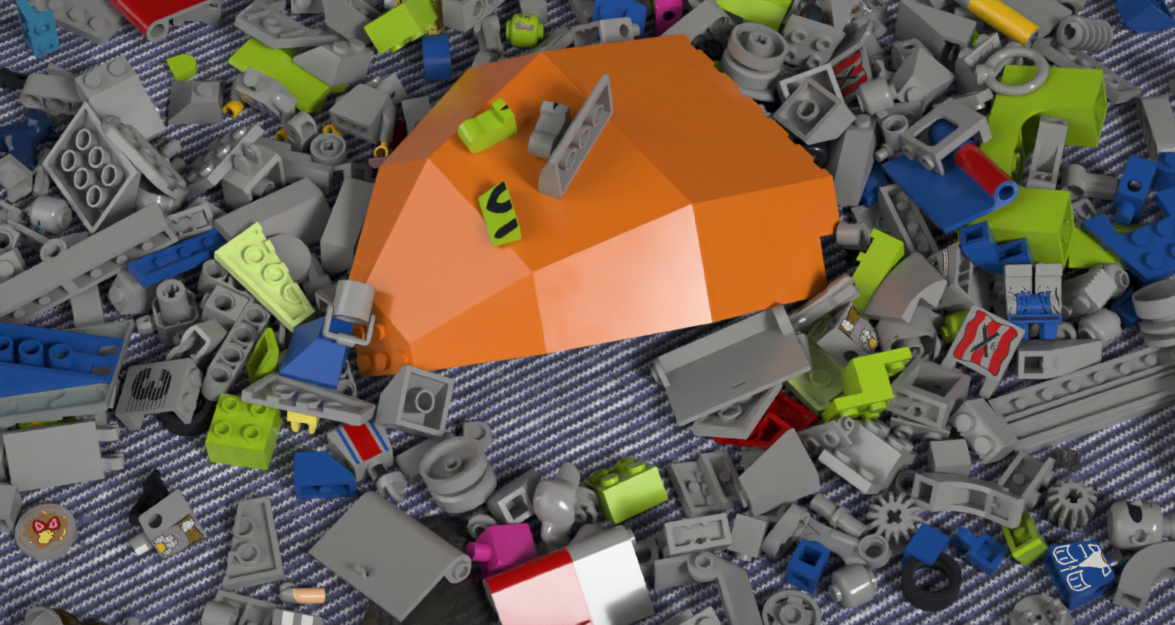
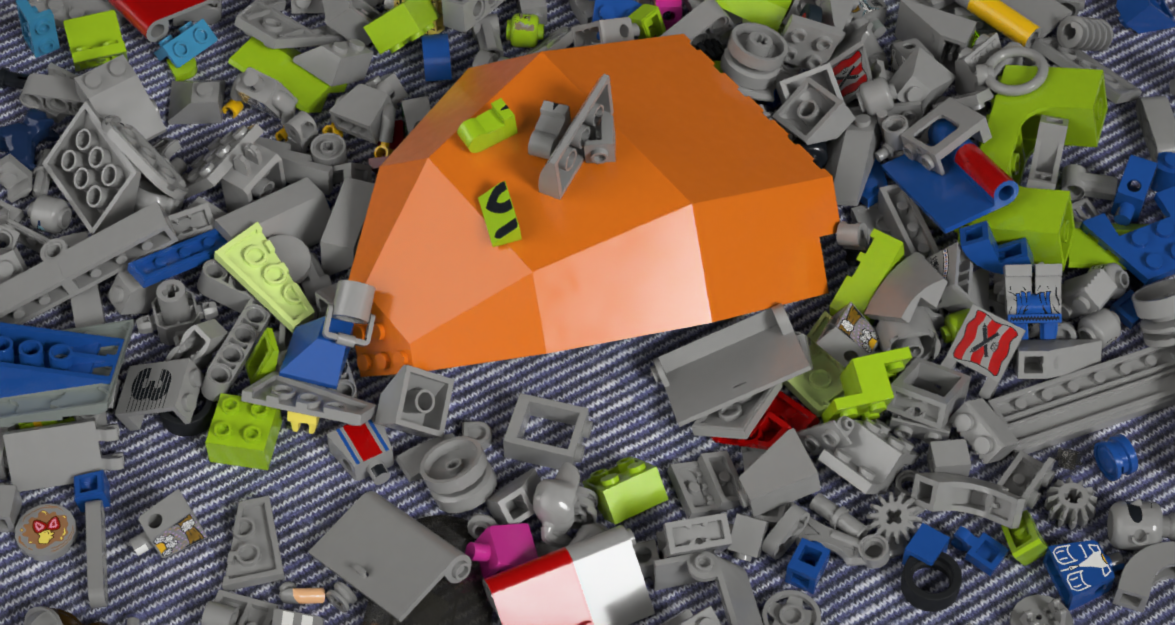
(91, 487): none -> blue slope
(94, 39): none -> lime bracket
(96, 554): none -> light grey beam
(153, 492): black slope -> none
(184, 47): none -> dark azure bracket
(223, 298): light grey brick -> none
(321, 476): blue slope -> none
(341, 596): none -> light grey bush
(392, 485): light grey tile -> none
(542, 454): none -> light grey window
(604, 147): none -> light grey bracket
(647, 16): none -> lime slope
(836, 295): light grey axle -> none
(853, 585): light grey head -> none
(1116, 457): none -> blue wheel

